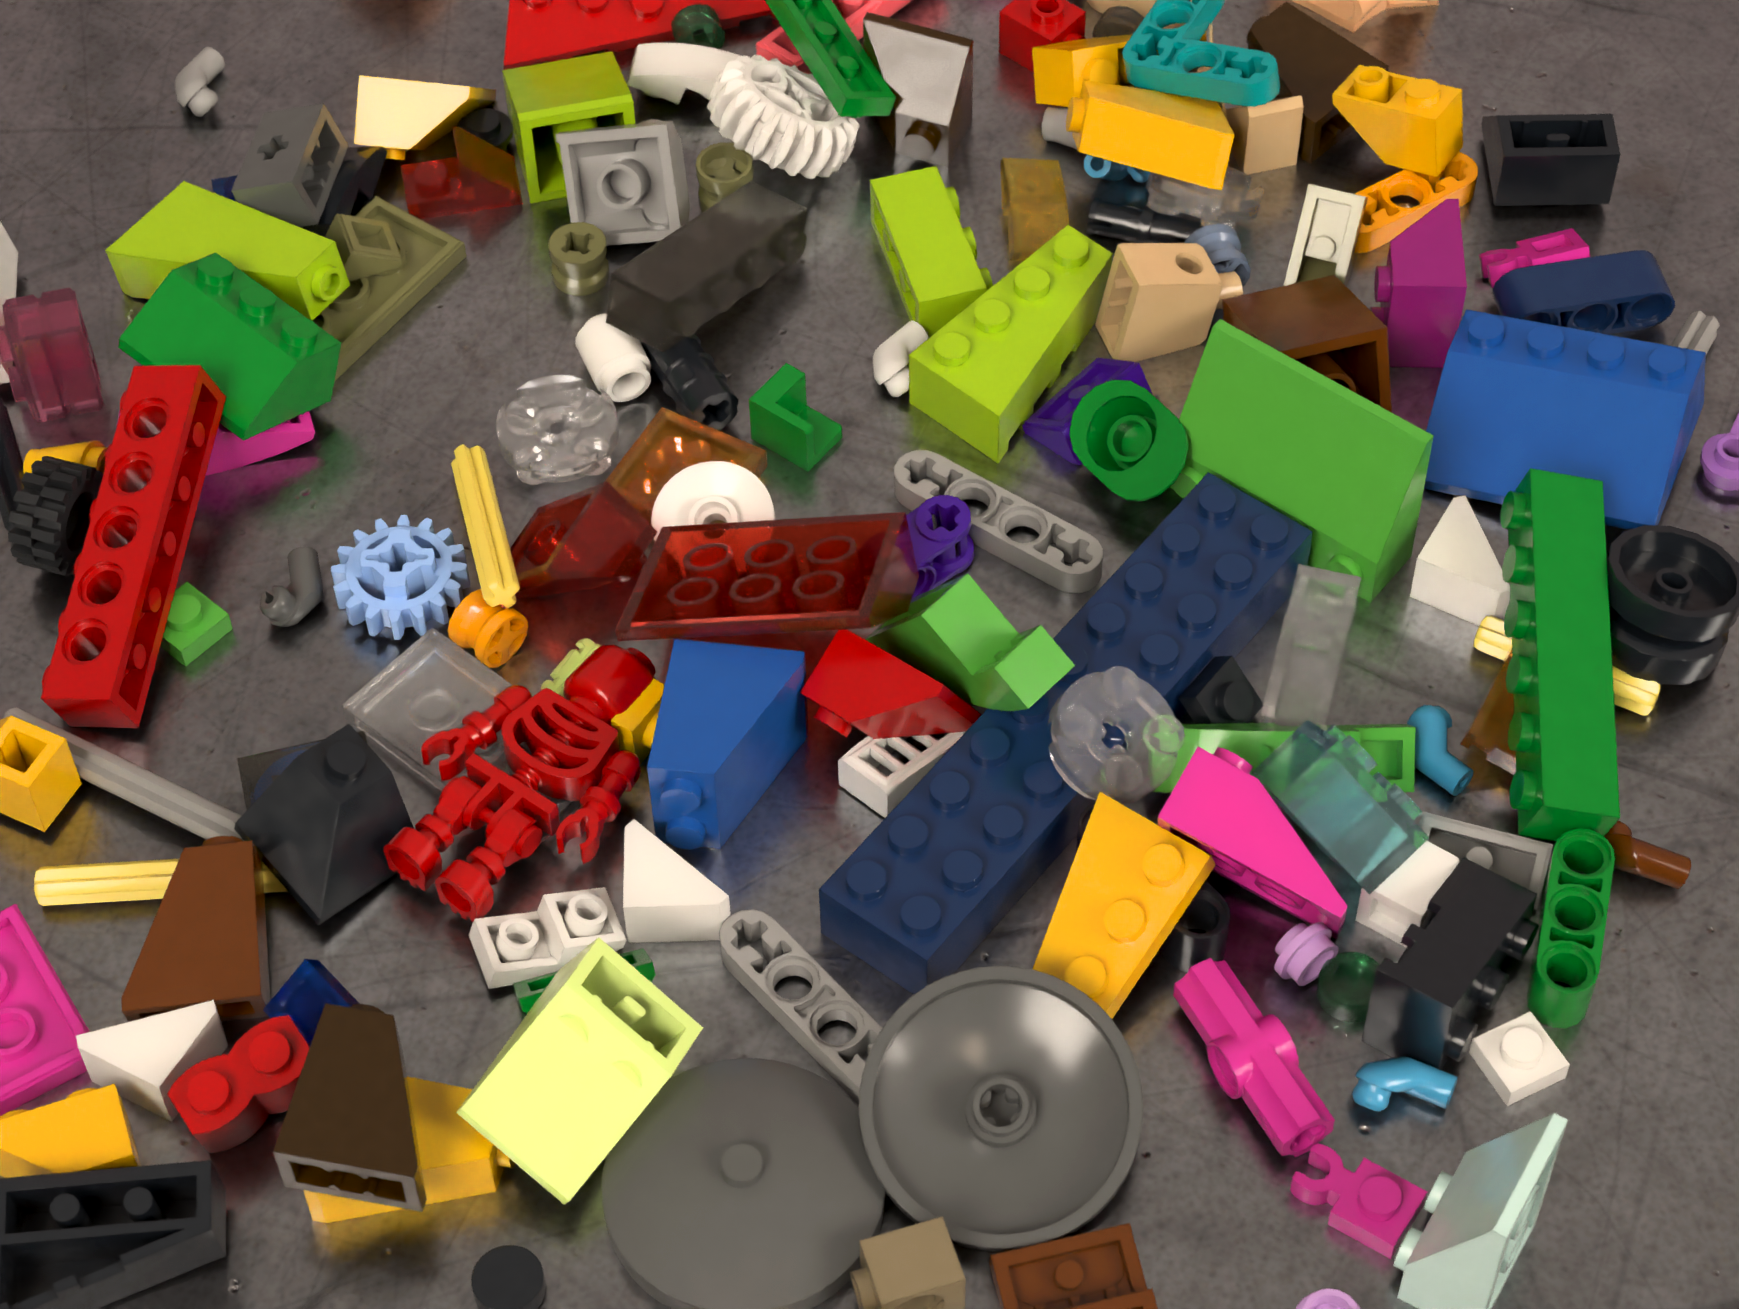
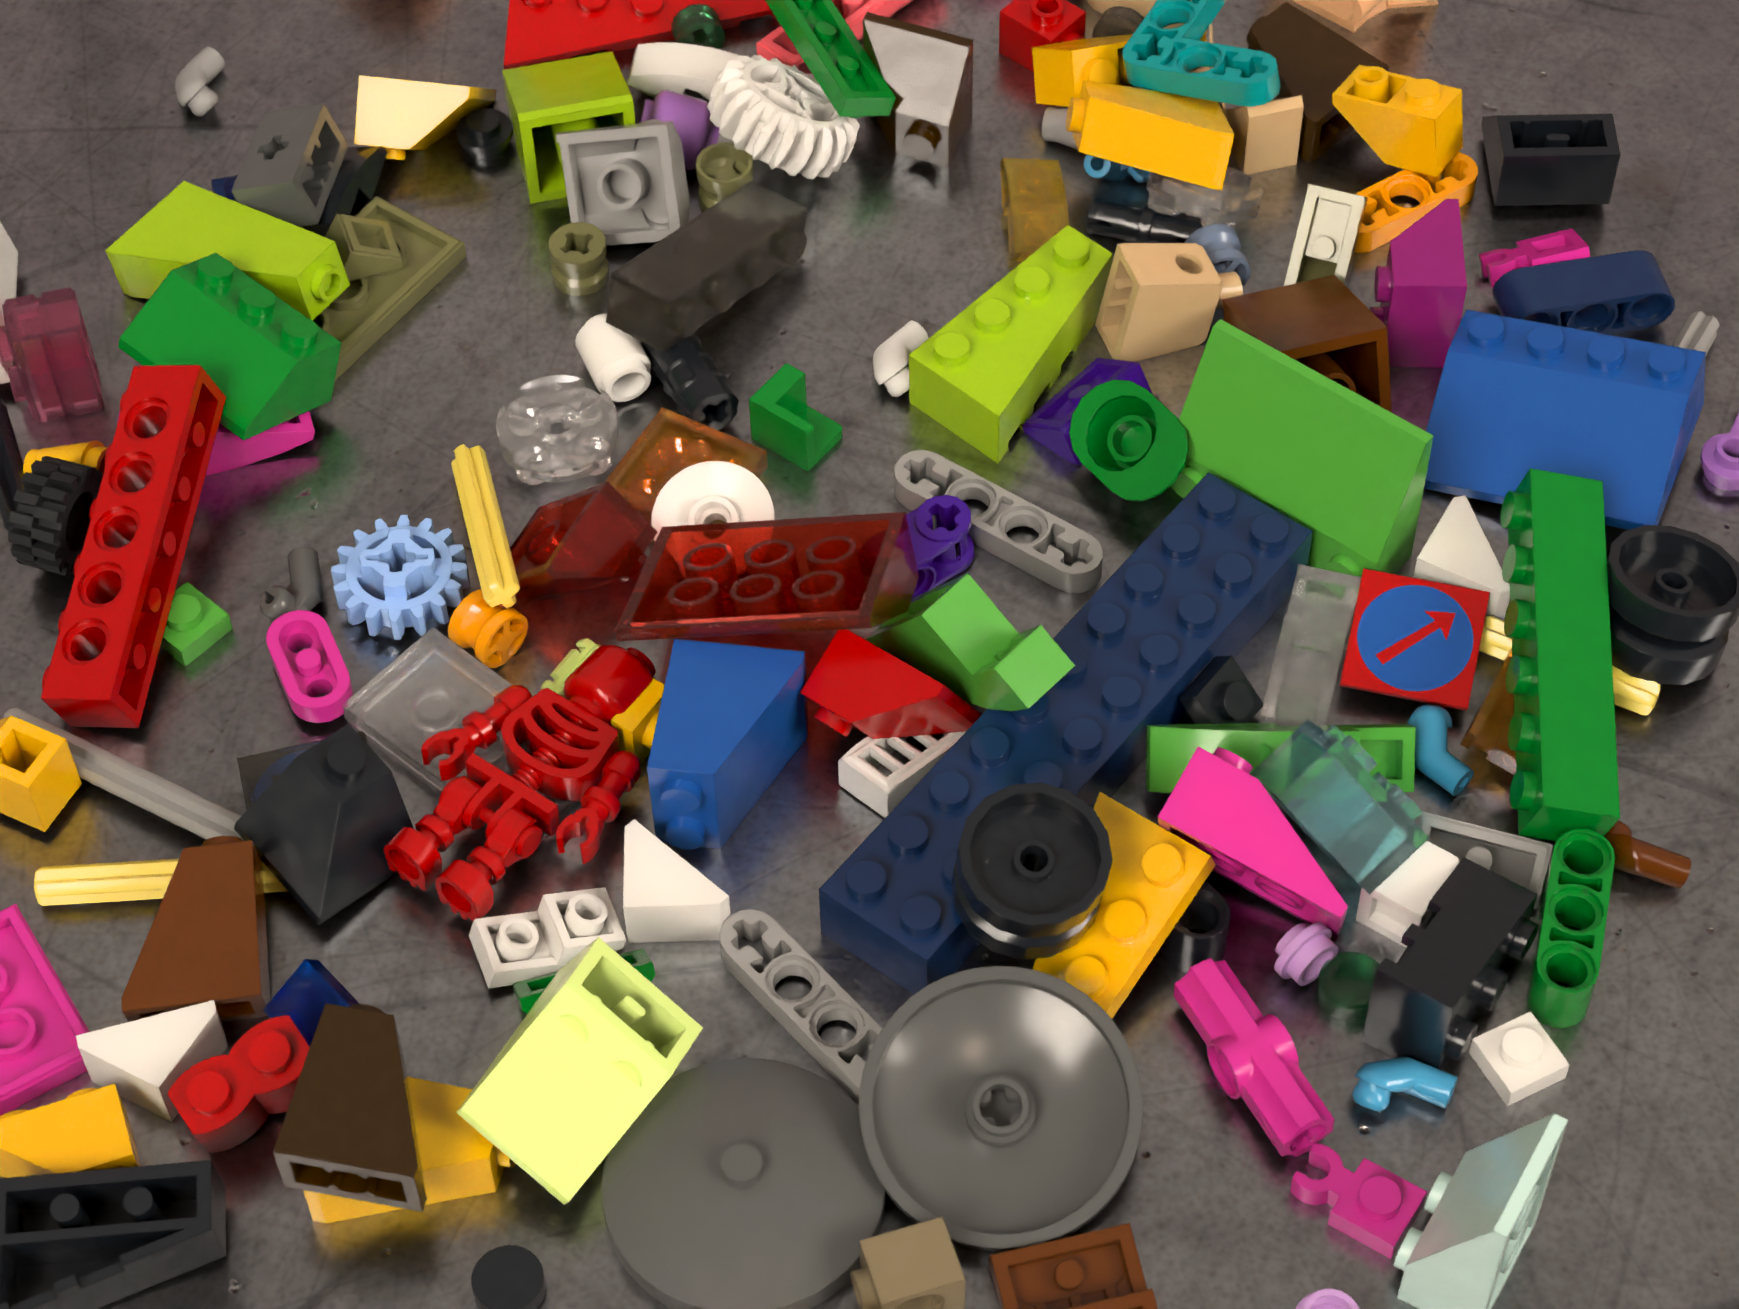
(312, 670): none -> dark pink plate
(471, 182): clear red slope -> none
(689, 118): none -> medium lavender head
(927, 246): lime brick -> none
(1030, 870): none -> black wheel
(1138, 711): clear plate -> none
(1415, 639): none -> piece

